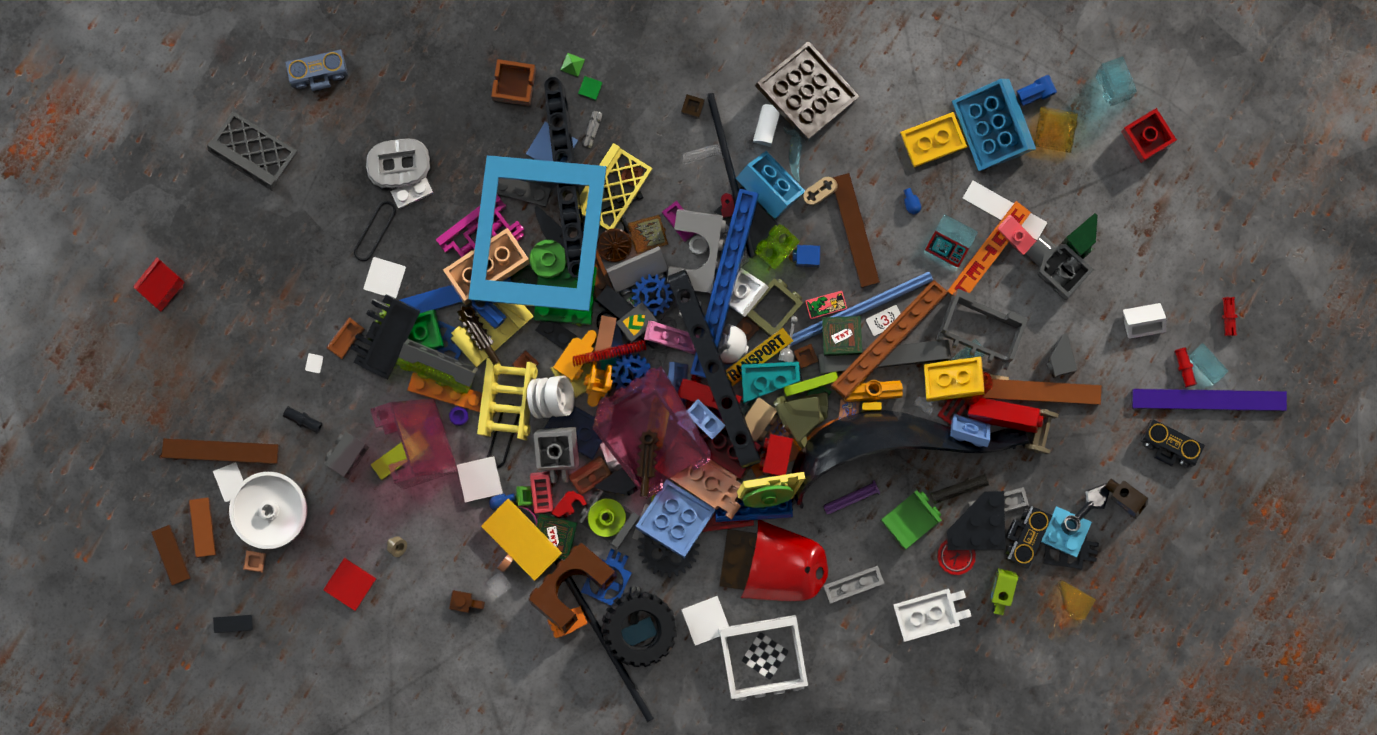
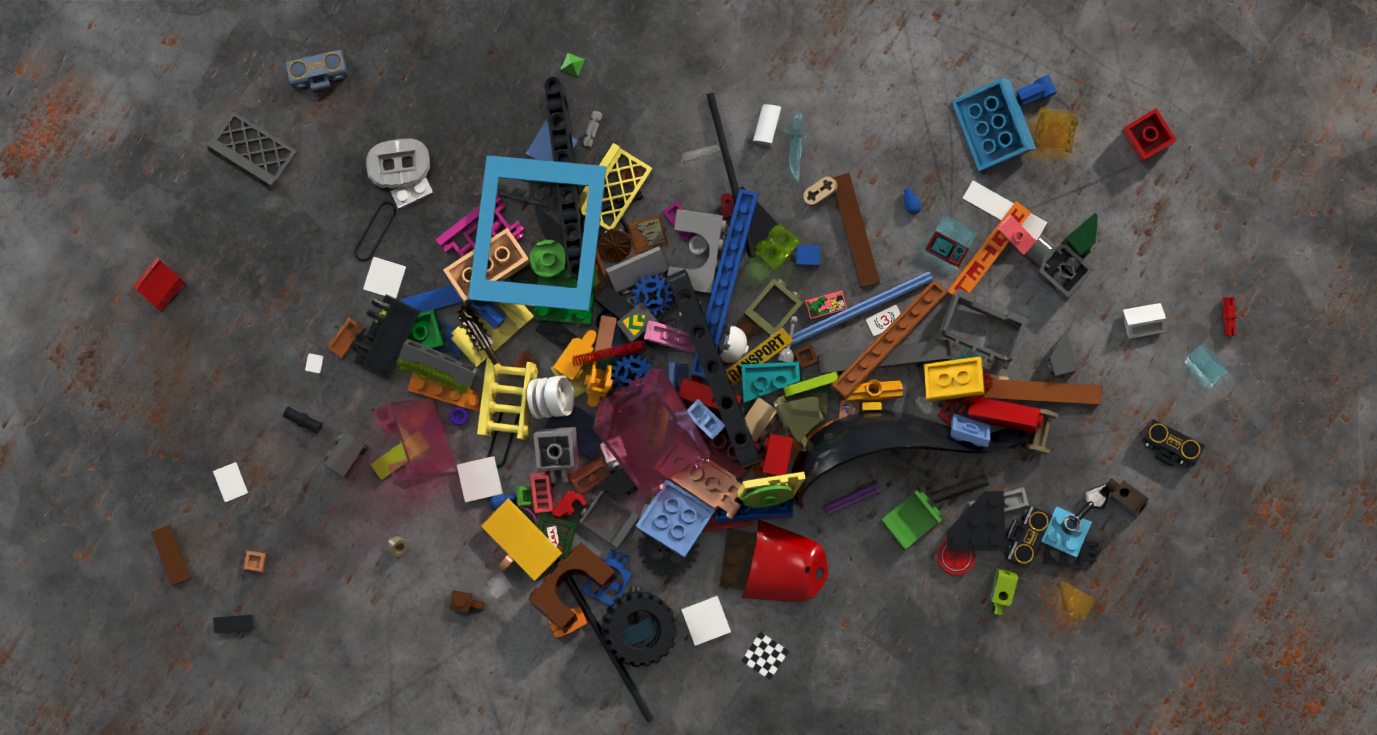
(202, 527): dark orange tile -> none
(220, 451): reddish brown tile -> none
(268, 510): white dish -> none
(349, 584): red tile -> none
(514, 82): dark orange piece -> none
(590, 88): green tile -> none
(611, 525): lime dish -> none
(646, 469): dark brown piece -> none
(692, 106): dark brown plate -> none
(746, 292): white tile -> none
(772, 182): dark azure slope -> none
(776, 688): white window -> none
(807, 91): plate -> none
(842, 335): dark green tile -> none
(853, 584): light grey plate -> none
(929, 614): white tile -> none
(933, 139): yellow tile -> none
(1116, 81): clear light blue brick -> none
(1185, 367): red pin -> none
(1209, 399): dark purple tile -> none

